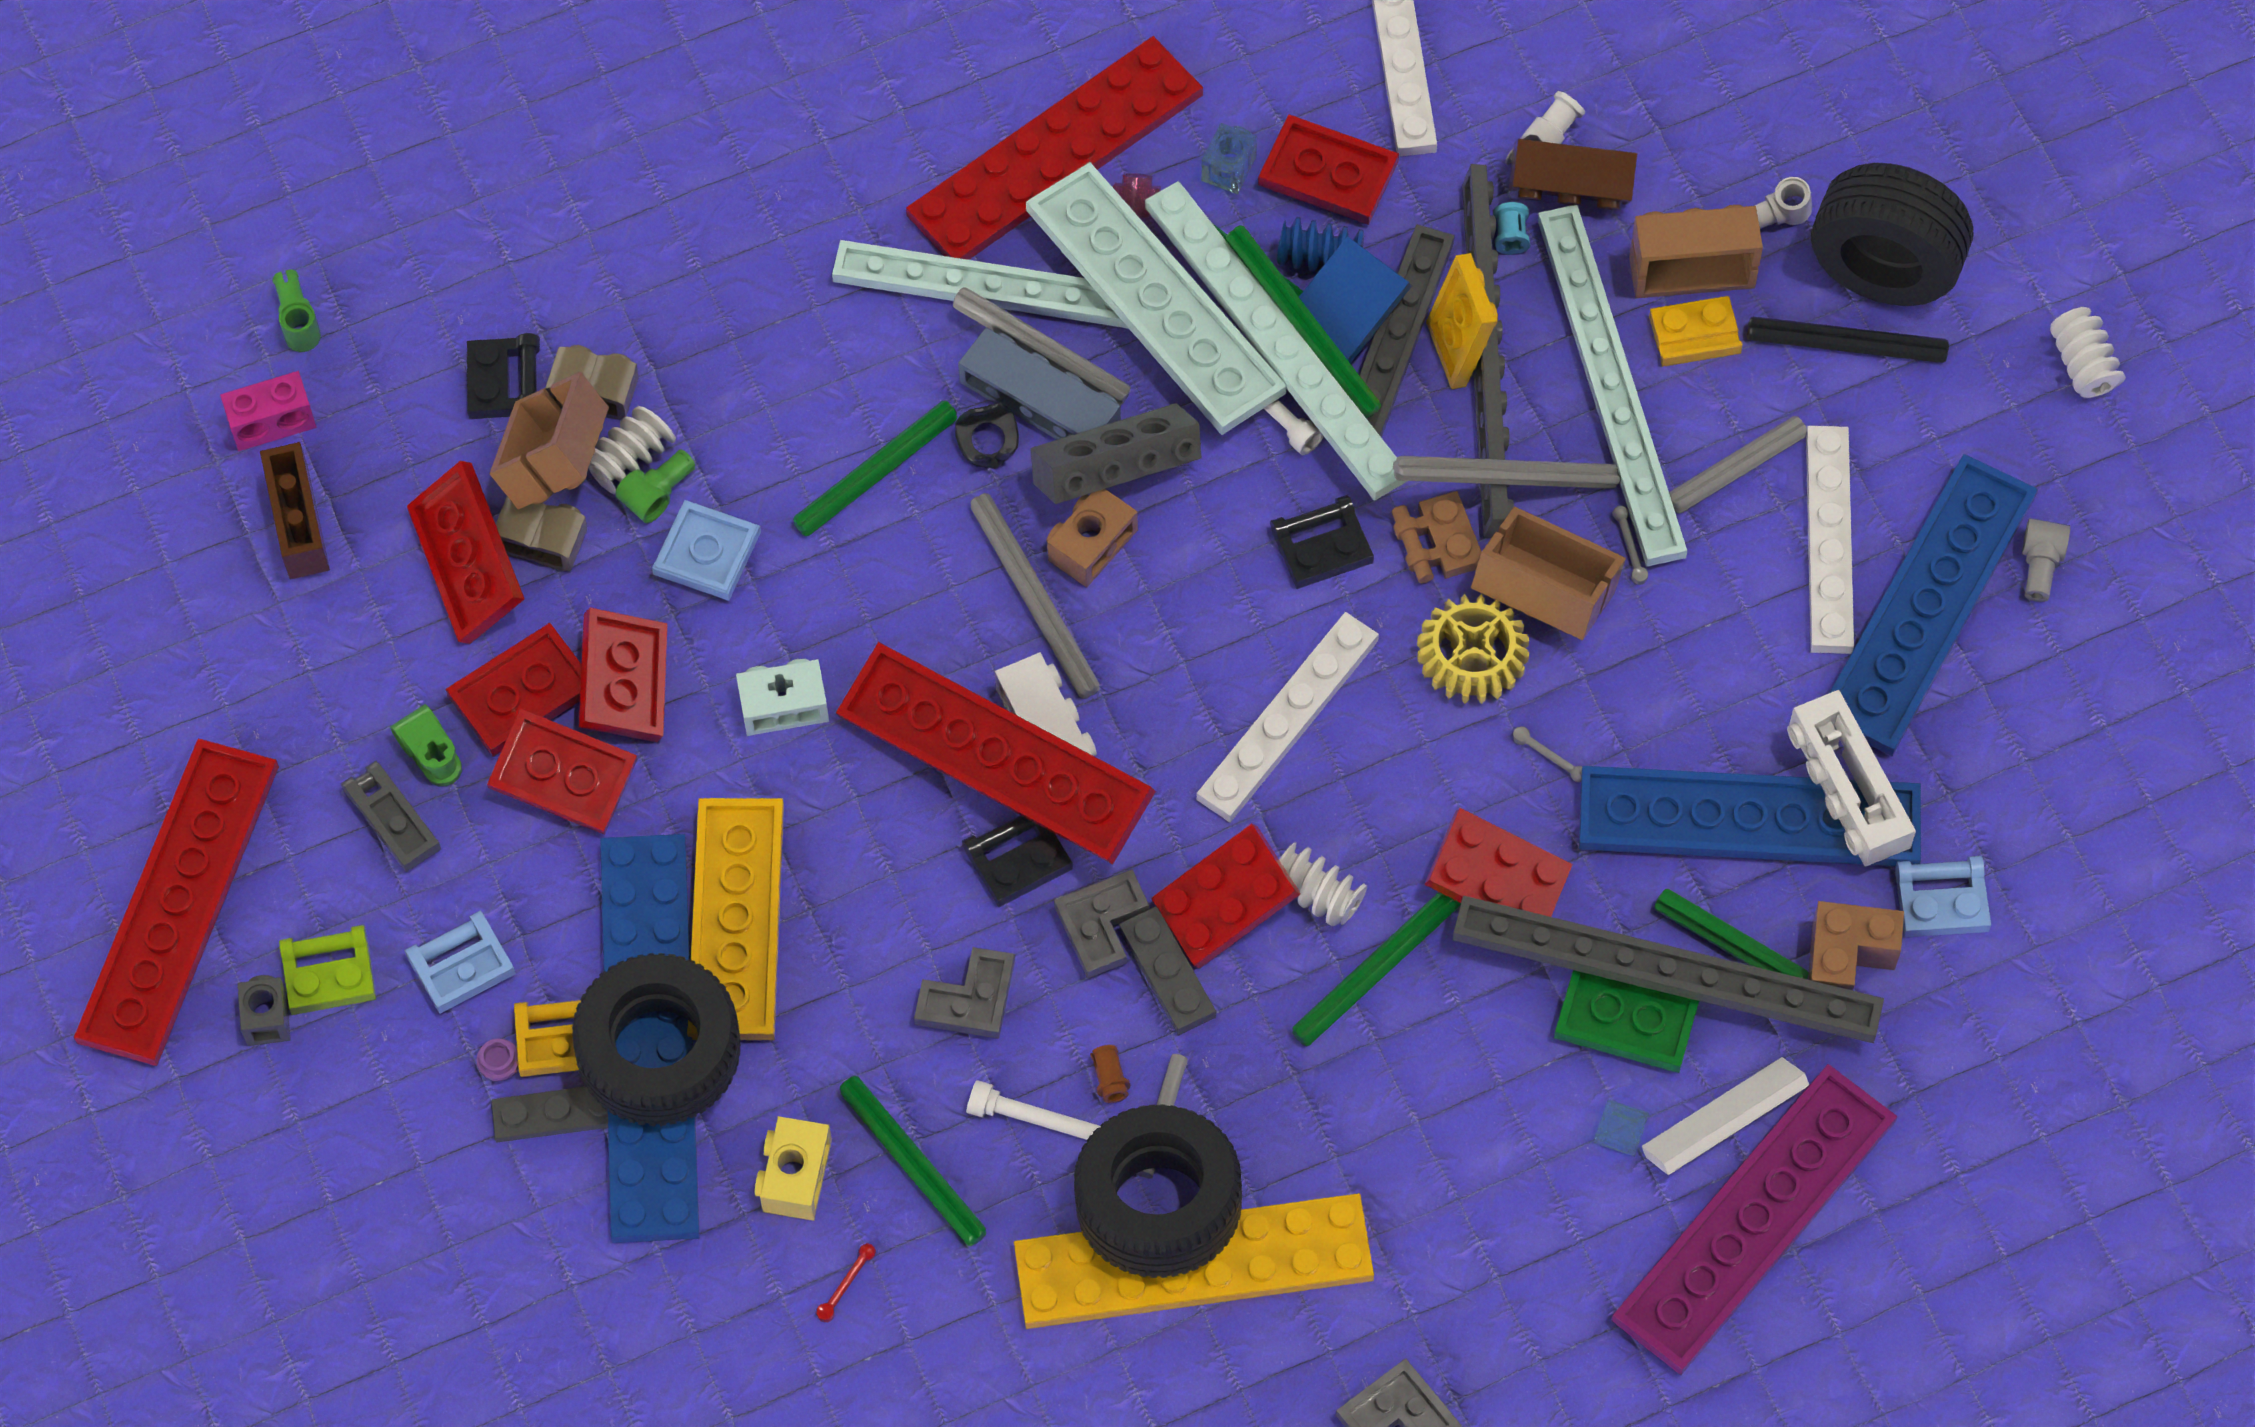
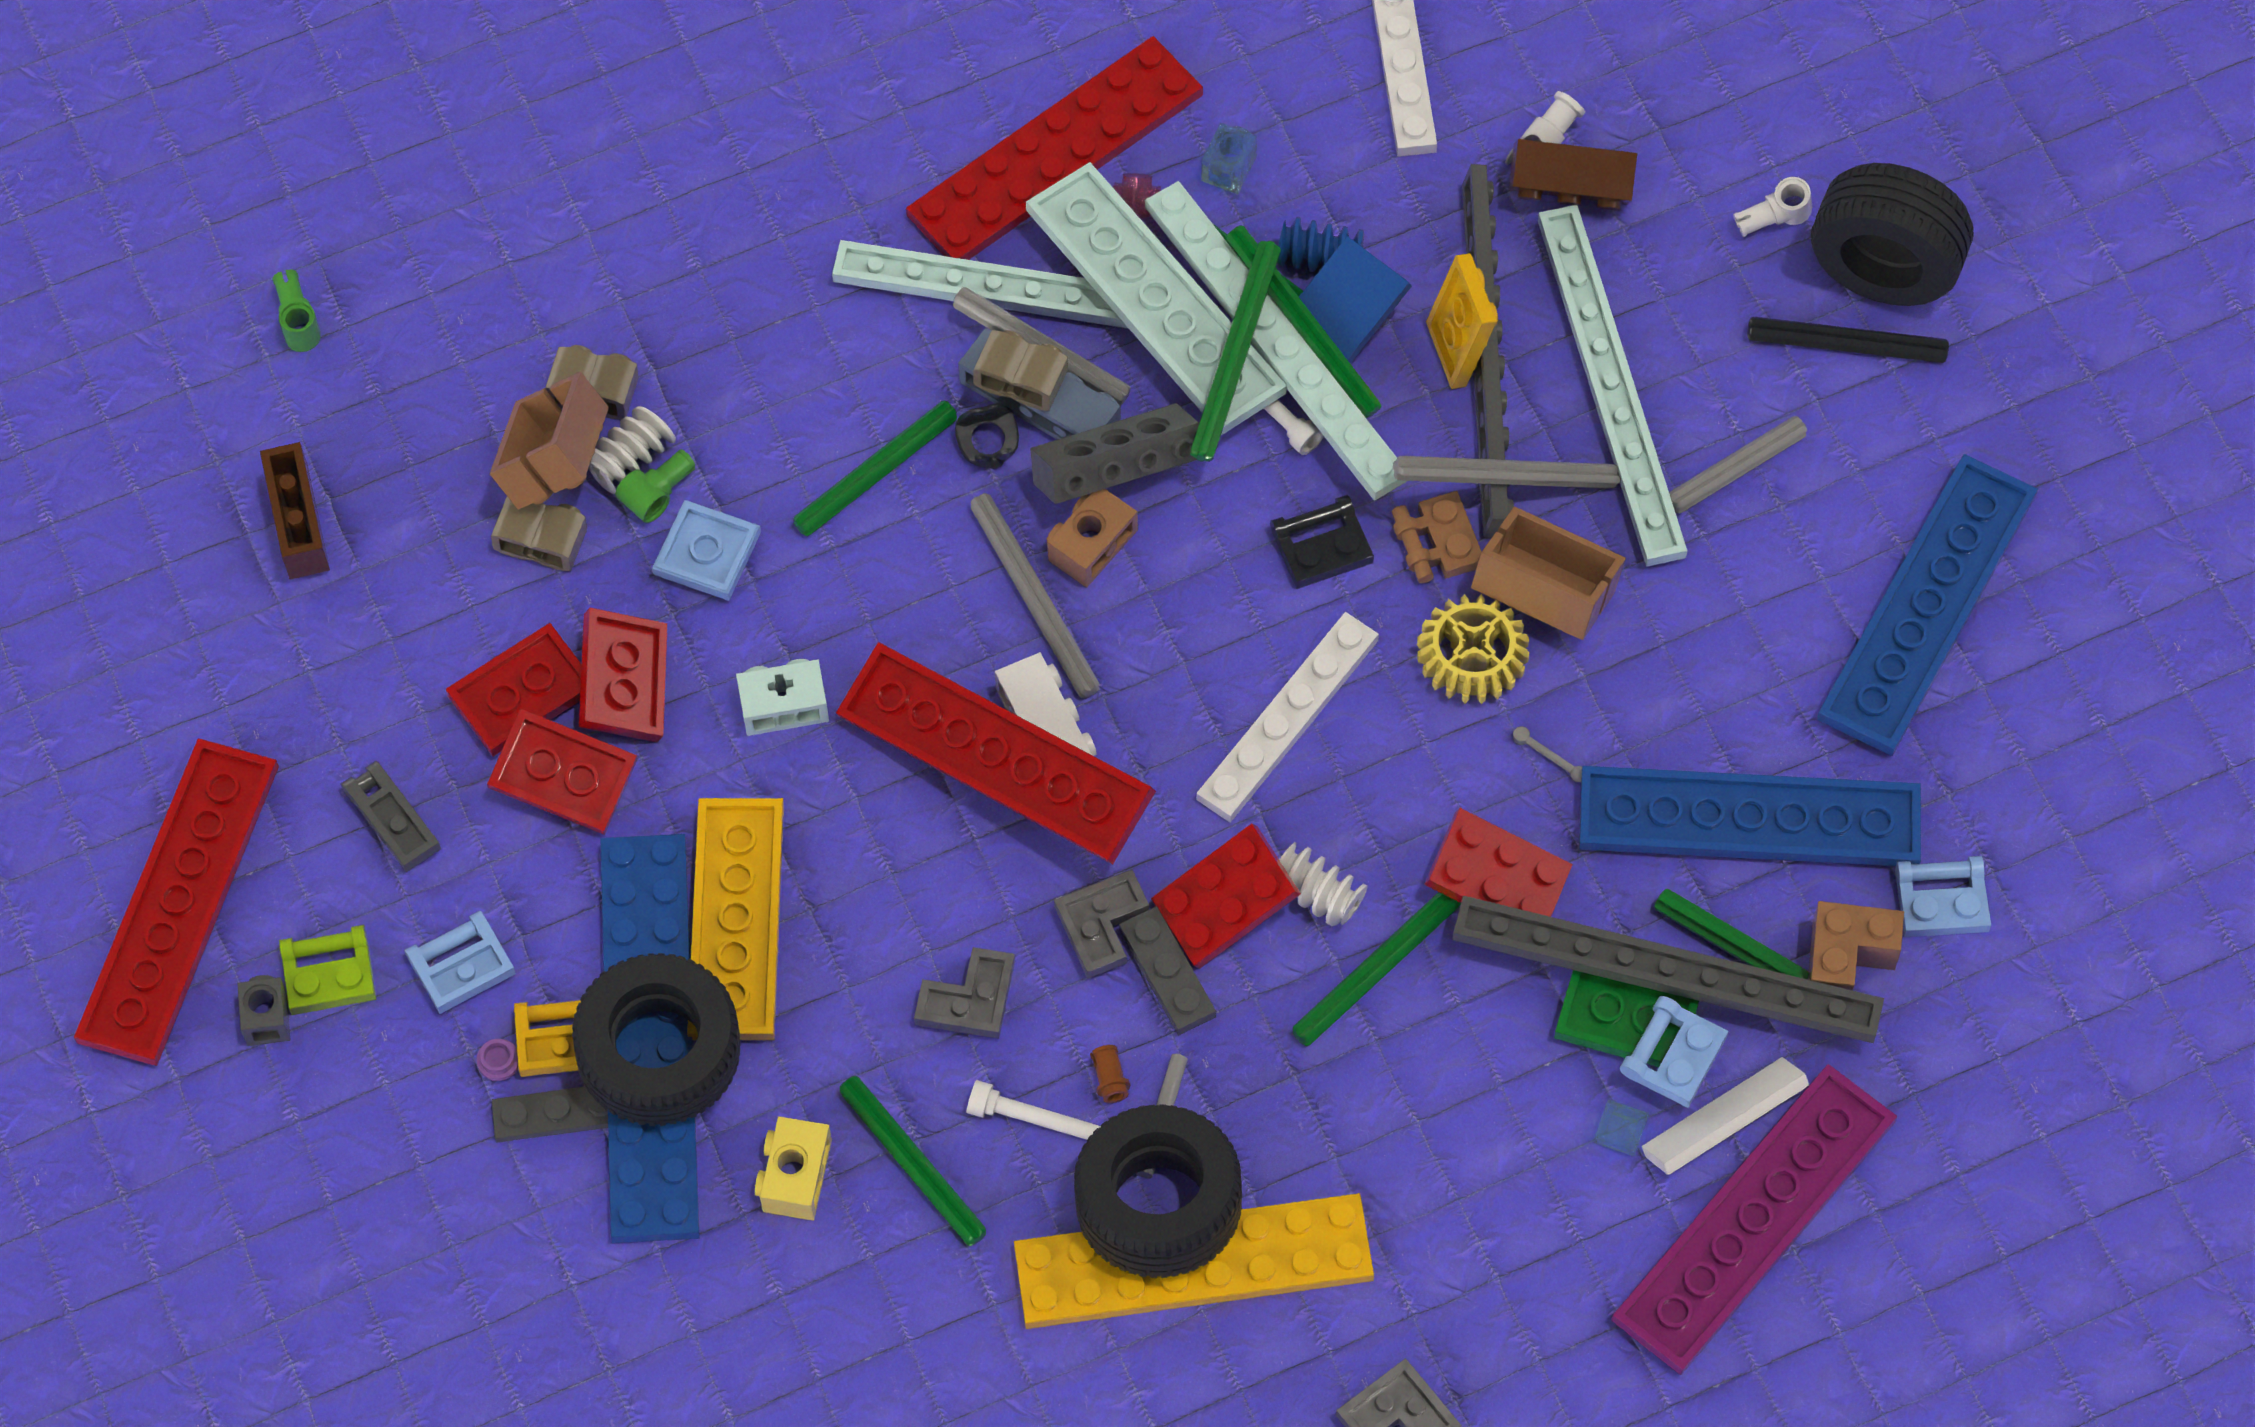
(268, 411): dark pink brick -> none
(426, 743): bright green piece -> none
(465, 552): red plate -> none
(489, 374): black plate -> none
(826, 1310): red hinge -> none
(1020, 369): none -> dark tan brick
(1021, 867): black plate -> none
(1235, 351): none -> green axle
(1328, 169): red plate -> none
(1400, 331): dark grey plate -> none
(1511, 228): medium azure bush -> none
(1639, 574): light grey hinge -> none
(1687, 1057): none -> light blue plate
(1695, 251): medium nougat piece -> none
(1695, 331): yellow plate -> none
(1817, 731): white brick -> none
(1829, 540): white plate -> none
(2045, 547): light grey pin -> none
(2086, 352): white piece -> none

